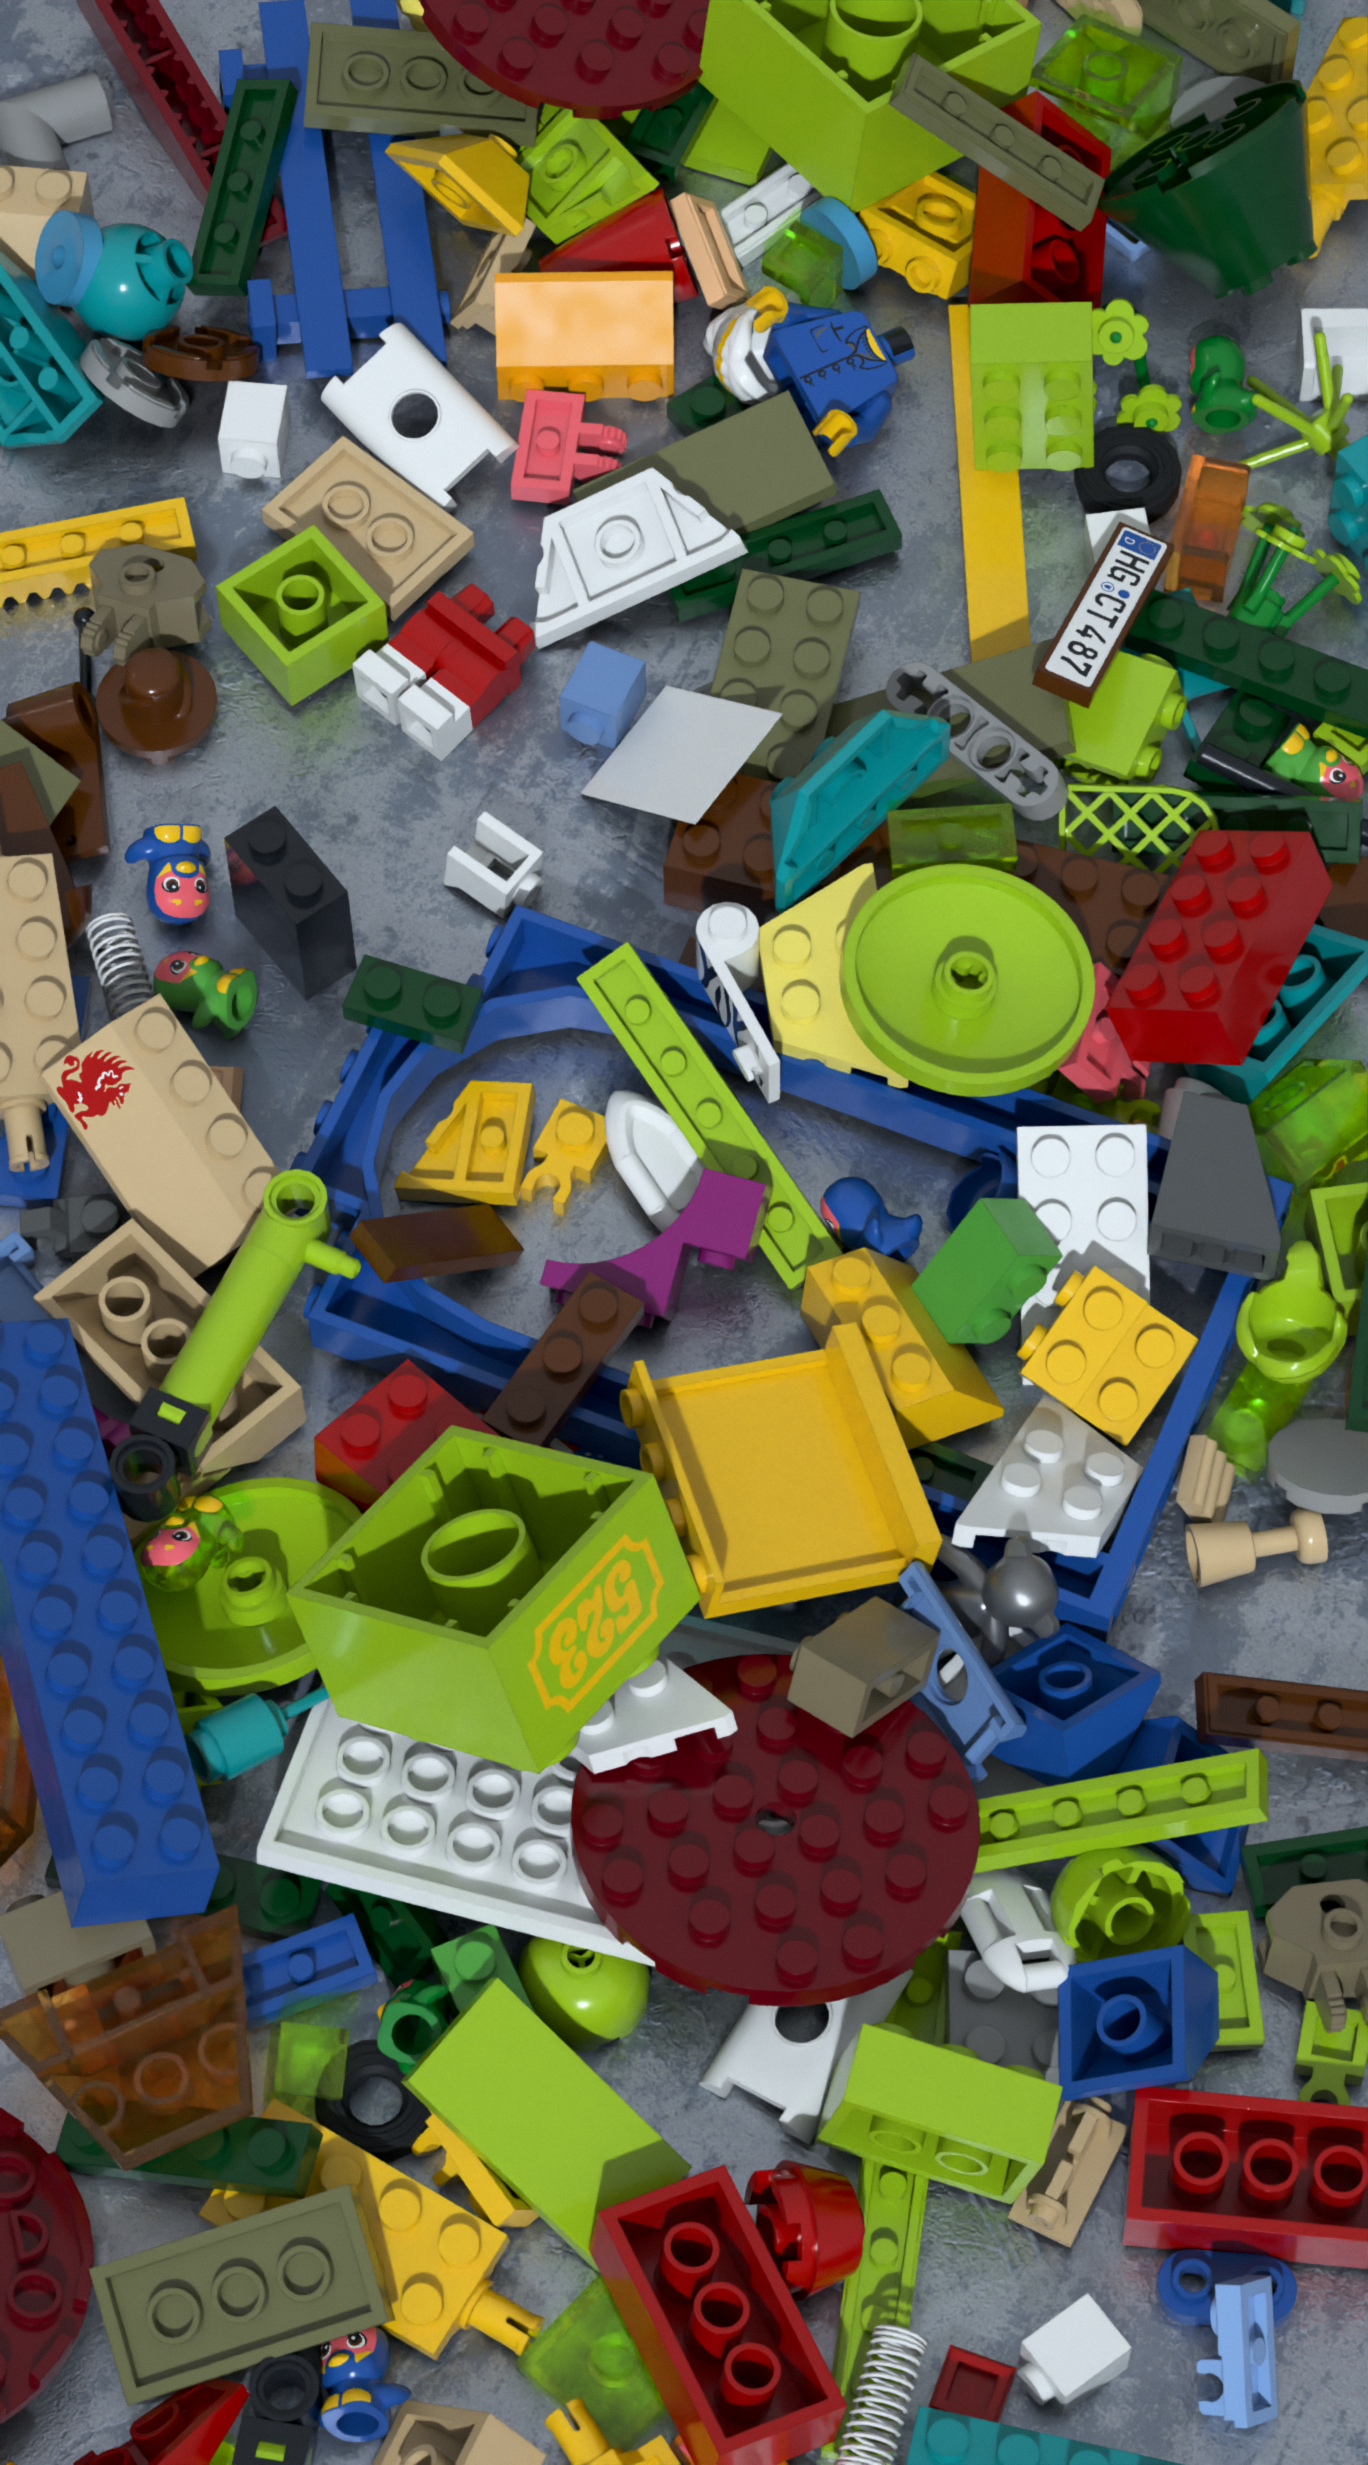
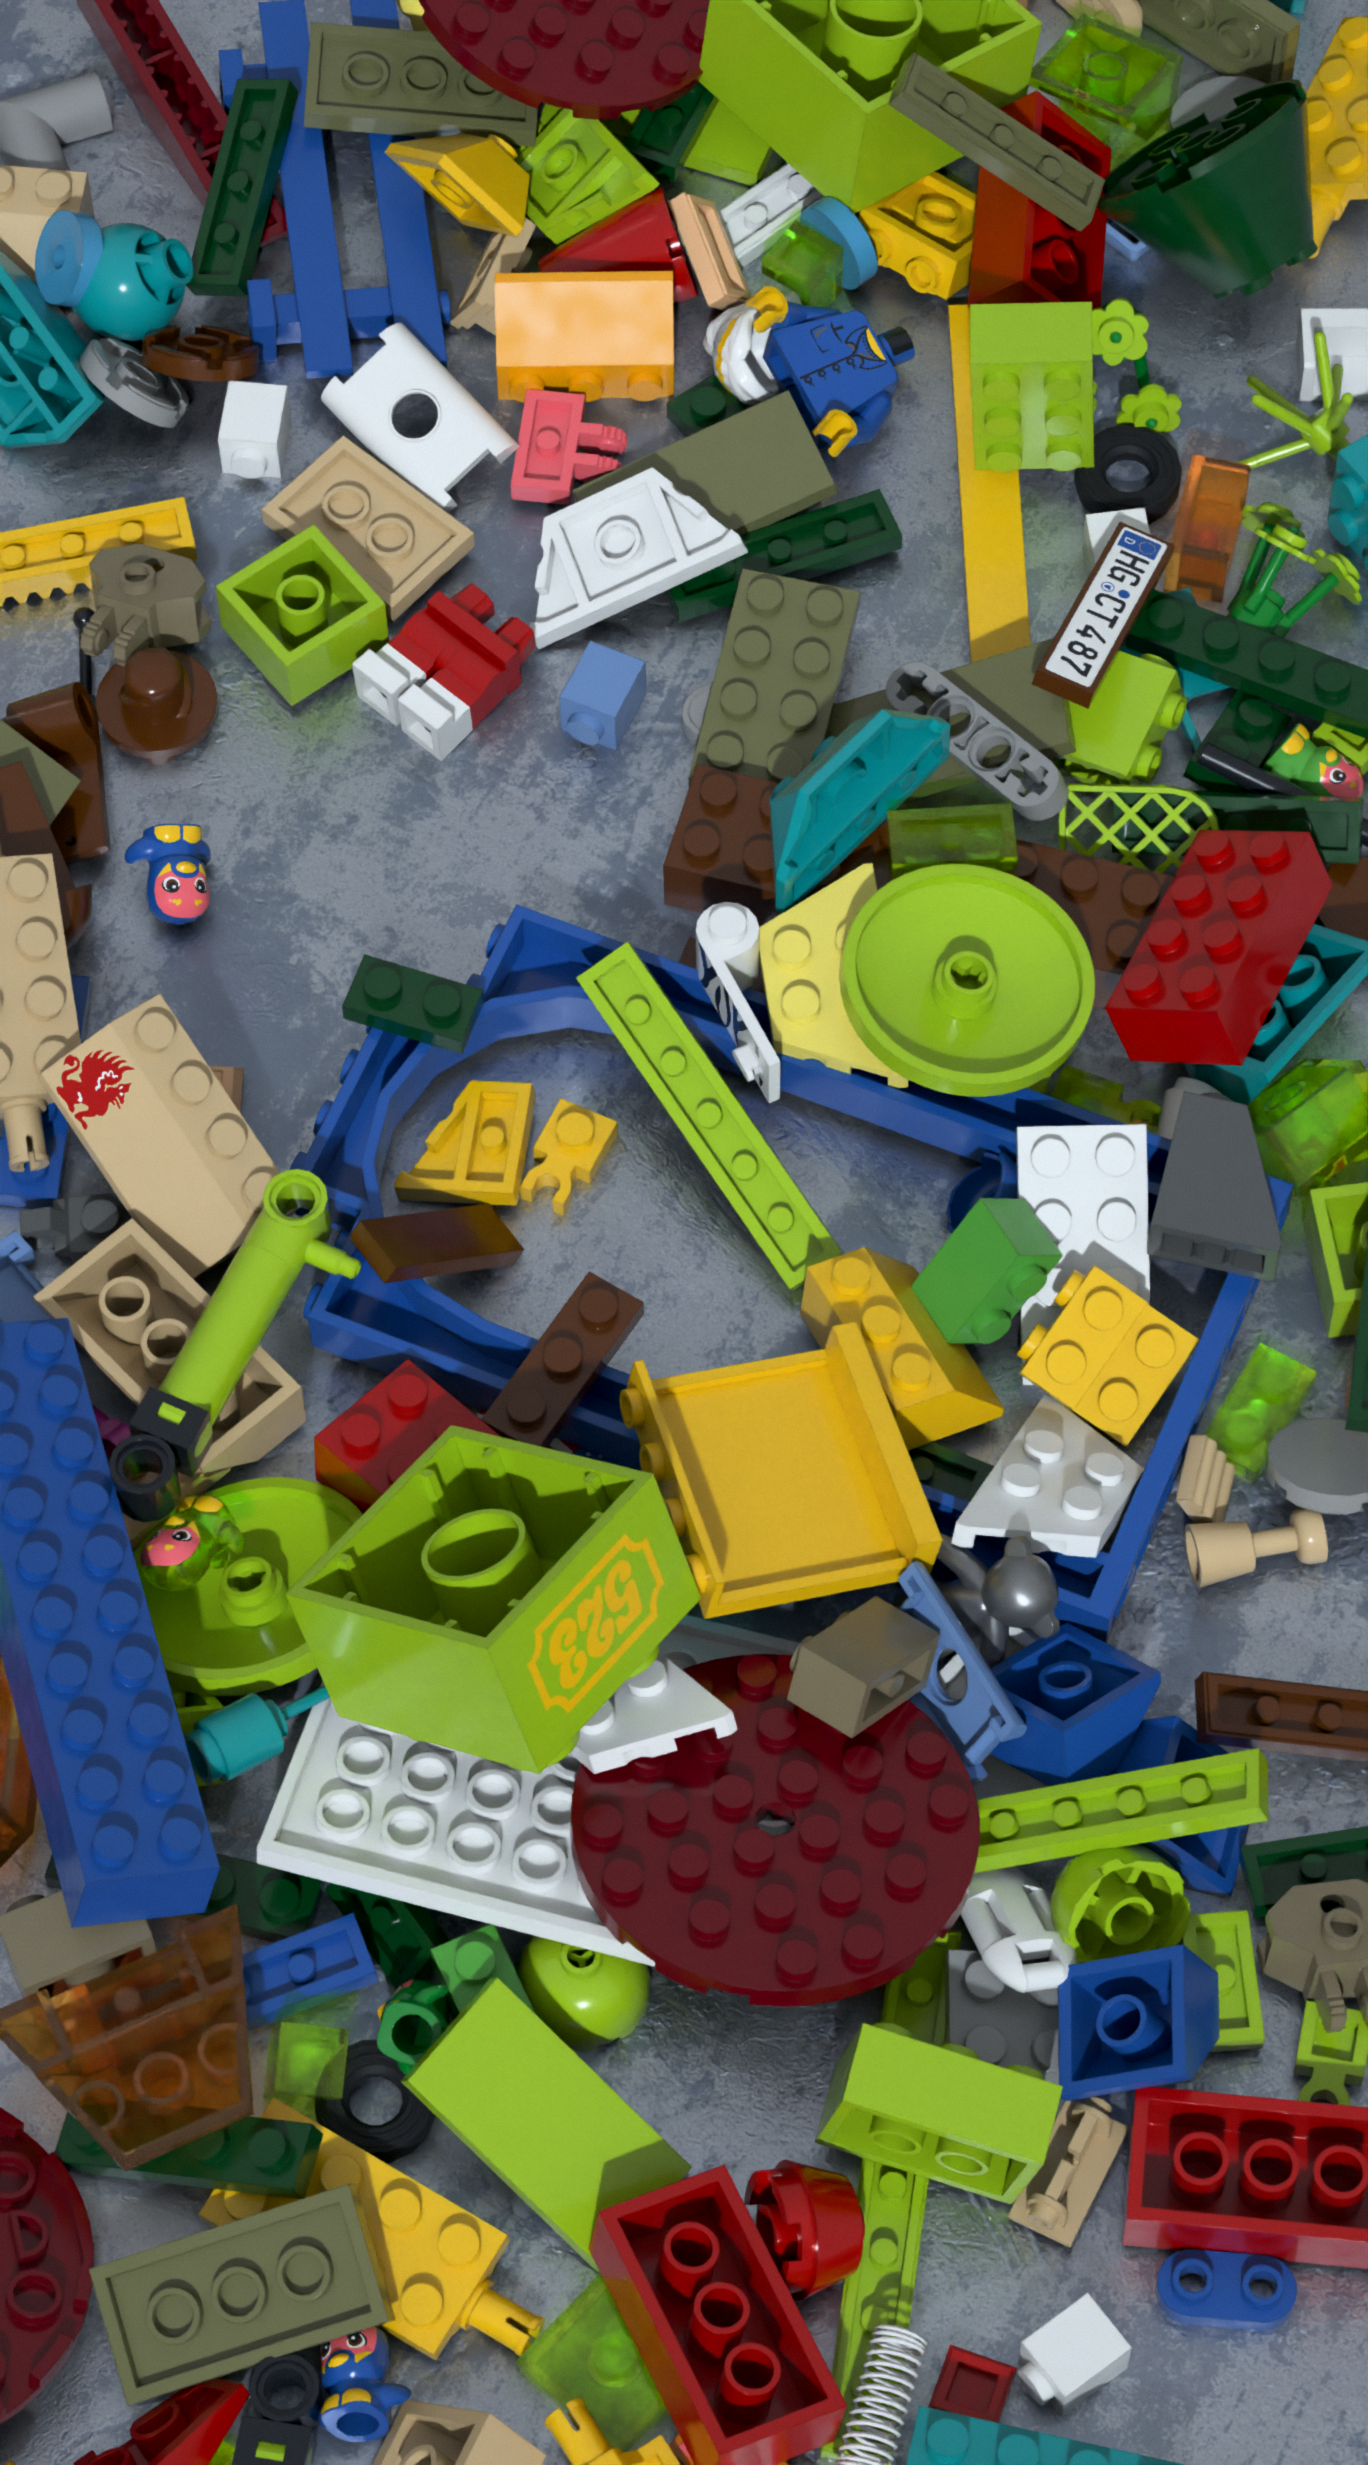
(108, 944): white piece -> none
(202, 987): bright green animal -> none
(290, 902): black brick -> none
(488, 2192): yellow plate -> none
(508, 851): white window -> none
(651, 1155): white piece -> none
(681, 754): white sticker -> none
(719, 1221): magenta arch -> none
(791, 2072): white piece -> none
(862, 1220): blue animal -> none
(1100, 1057): coral hinge -> none
(1217, 382): green animal -> none
(1246, 2352): light blue plate -> none
(1292, 1322): lime hair -> none

